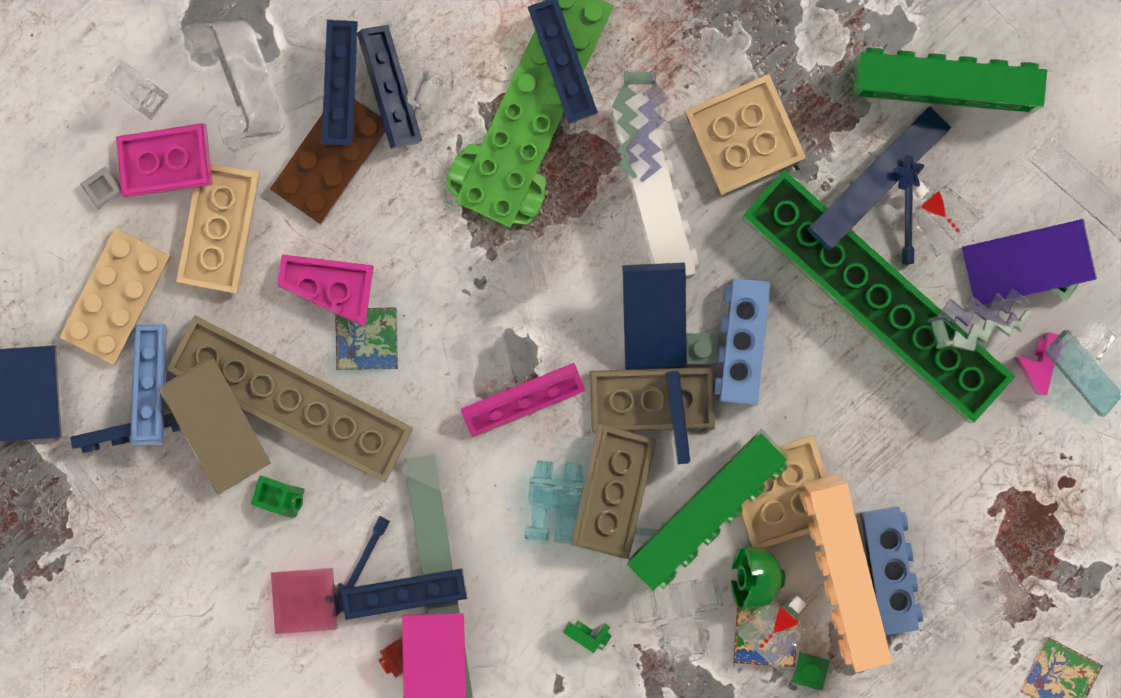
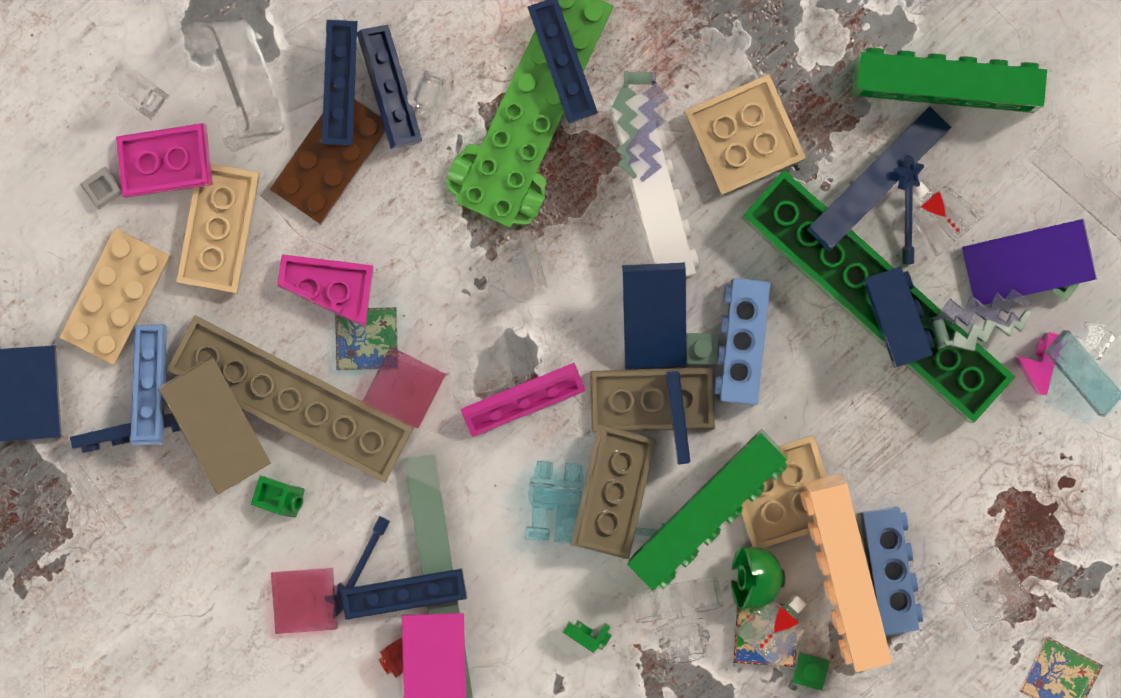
(404, 387): none -> clear pink tile
(898, 316): none -> dark blue brick

